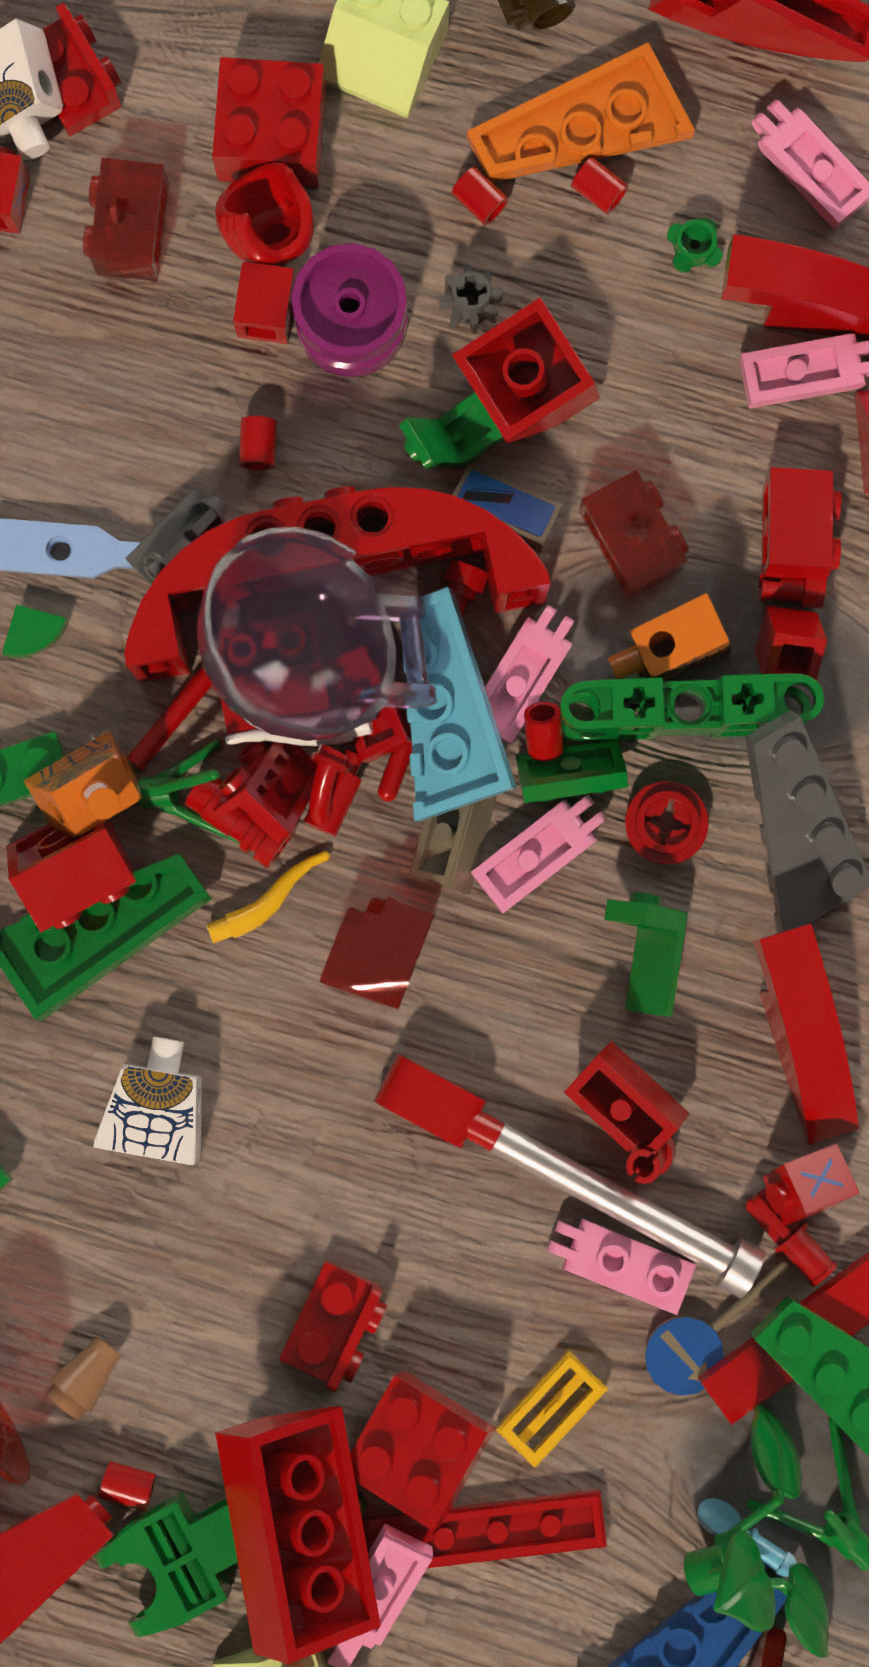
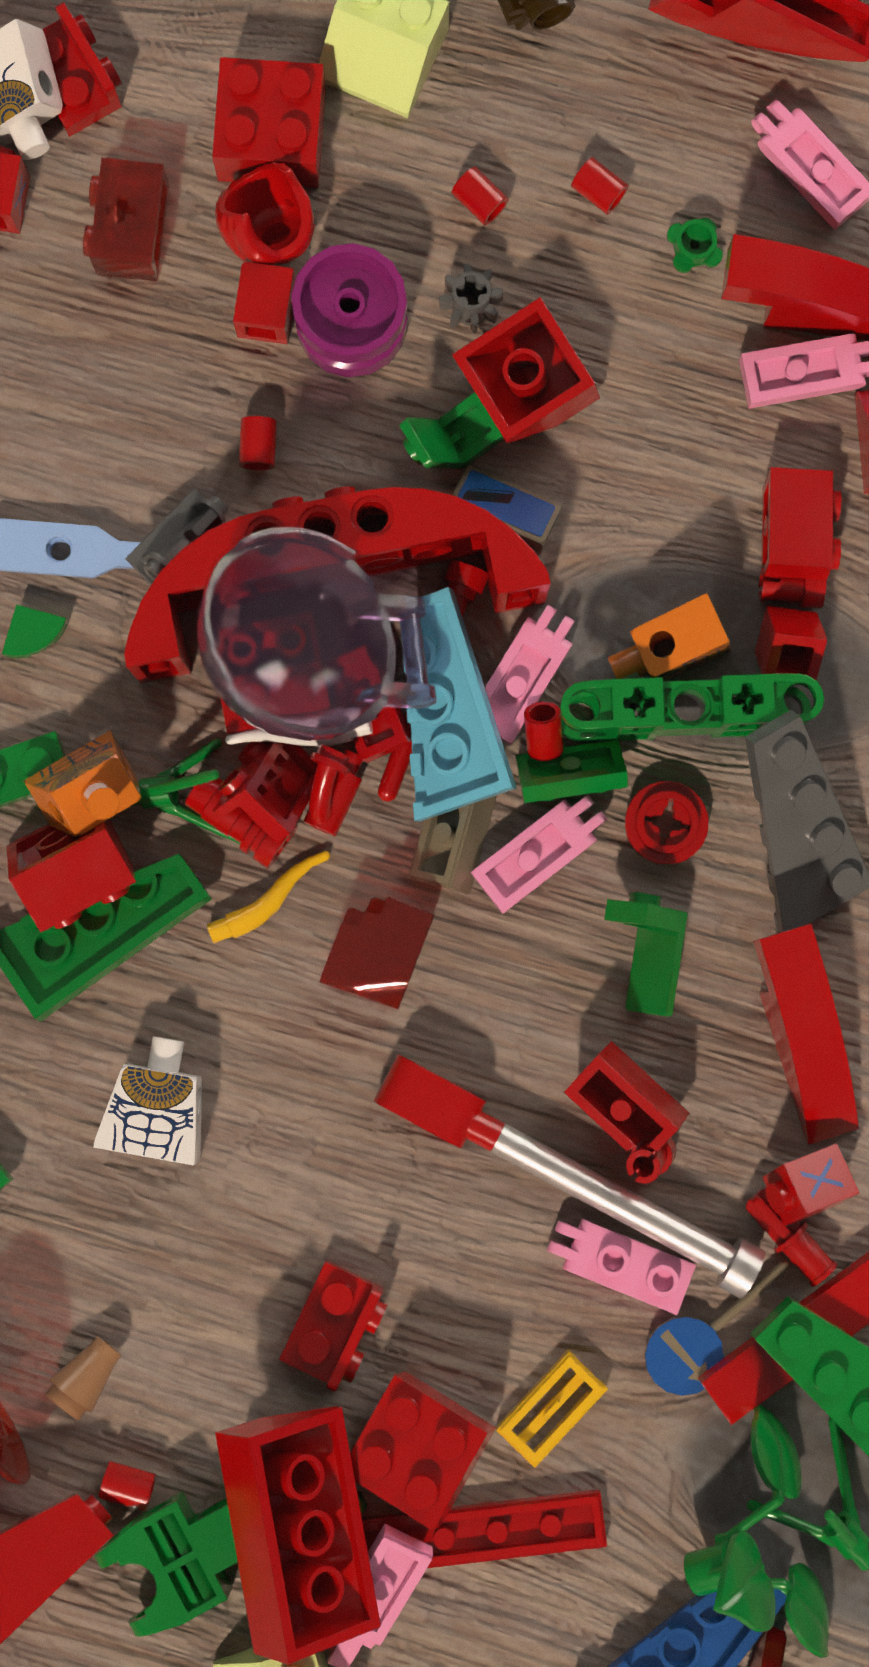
(170, 720): red bar -> none
(595, 115): orange wing -> none
(634, 563): clear red brick -> none
(720, 1516): medium azure piece -> none

